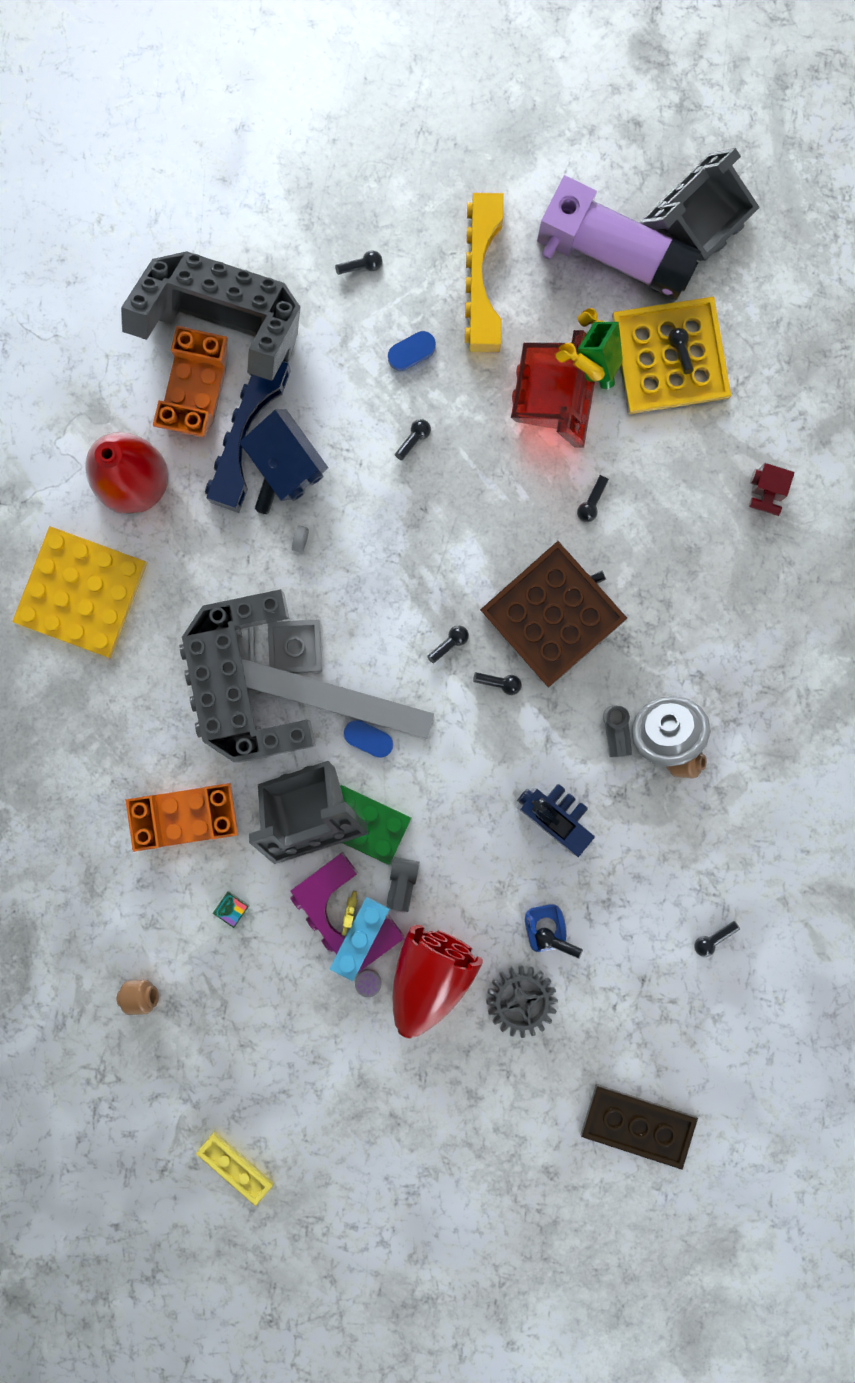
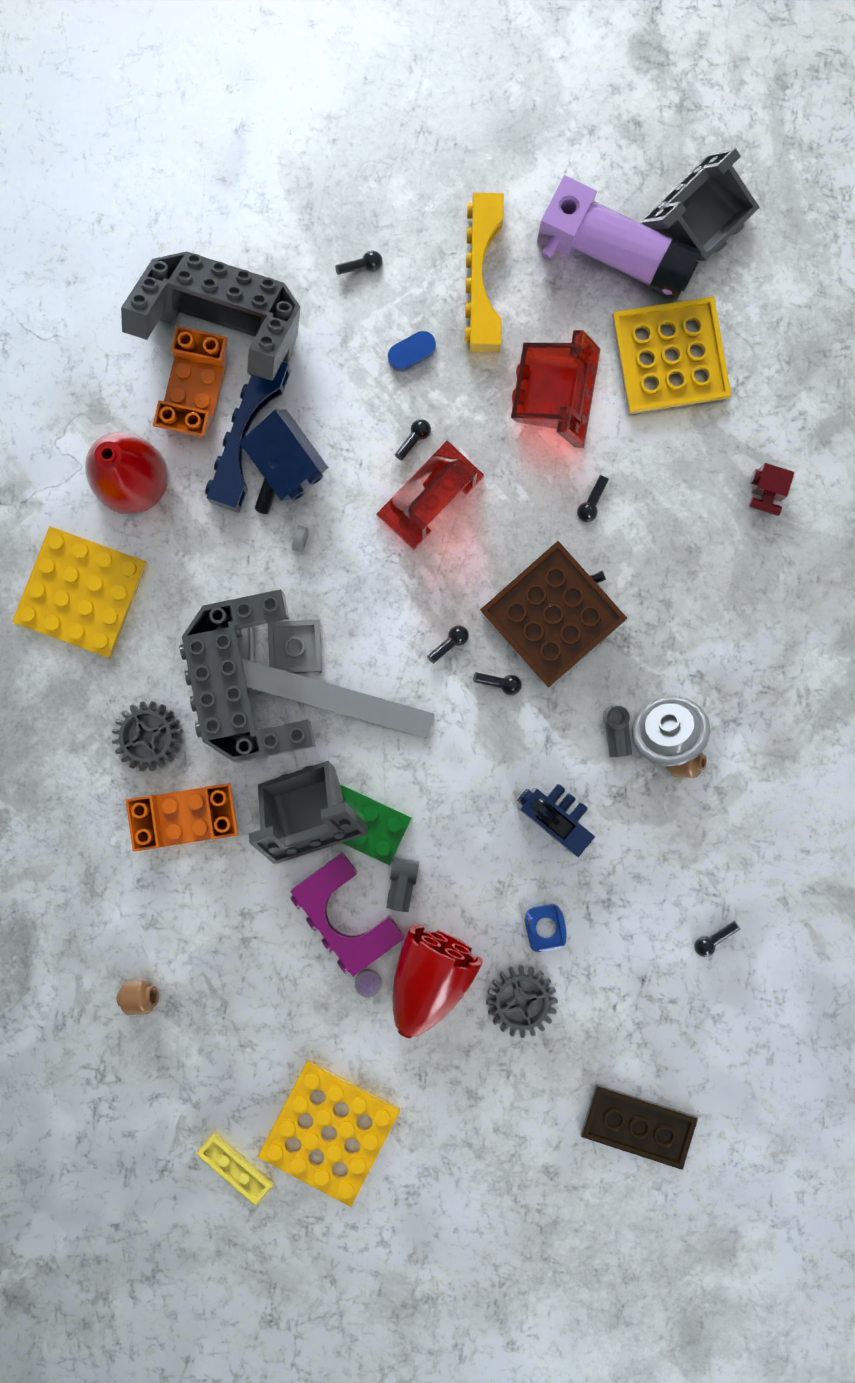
(142, 726): none -> dark grey gear
(231, 909): tile -> none
(287, 1126): none -> yellow piece
(348, 916): light yellow piece -> none
(359, 938): medium azure plate -> none
(368, 738): blue tile -> none
(429, 493): none -> clear red windscreen
(545, 939): black bar -> none
(598, 353): green torso -> none
(678, 339): black bar -> none

